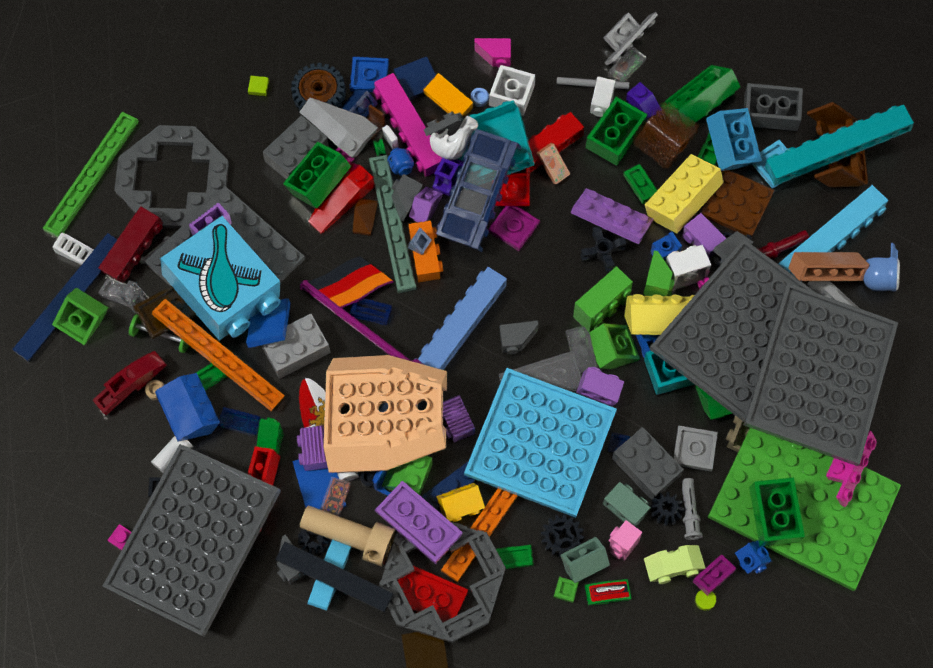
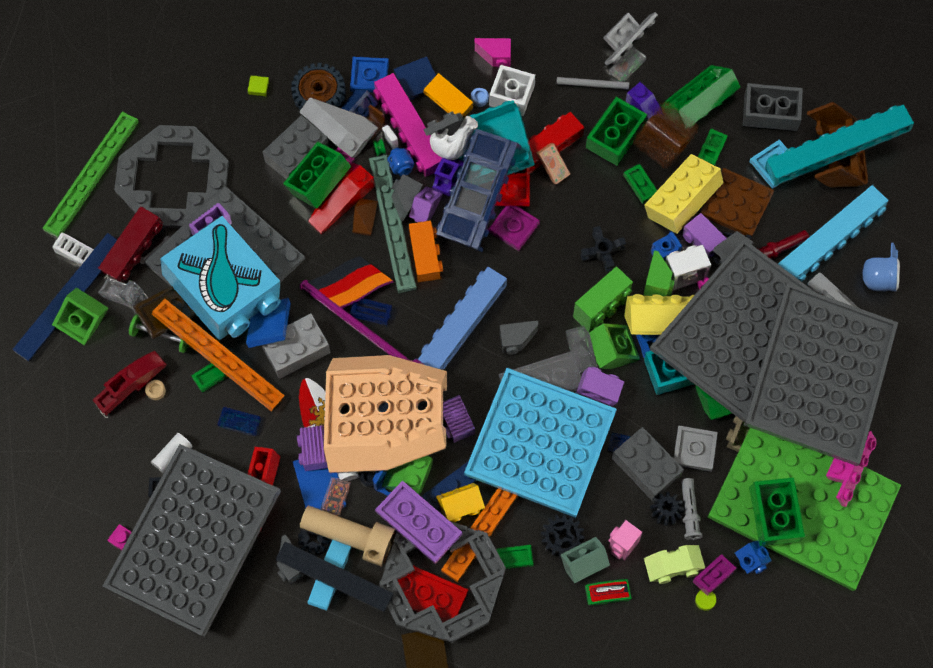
(187, 407): blue slope -> none
(270, 434): green slope -> none
(419, 242): sand blue slope -> none
(566, 589): bright green tile -> none
(602, 96): white slope -> none
(612, 216): medium lavender plate -> none
(626, 504): sand green brick -> none
(733, 139): dark azure slope -> none
(828, 266): nougat brick -> none

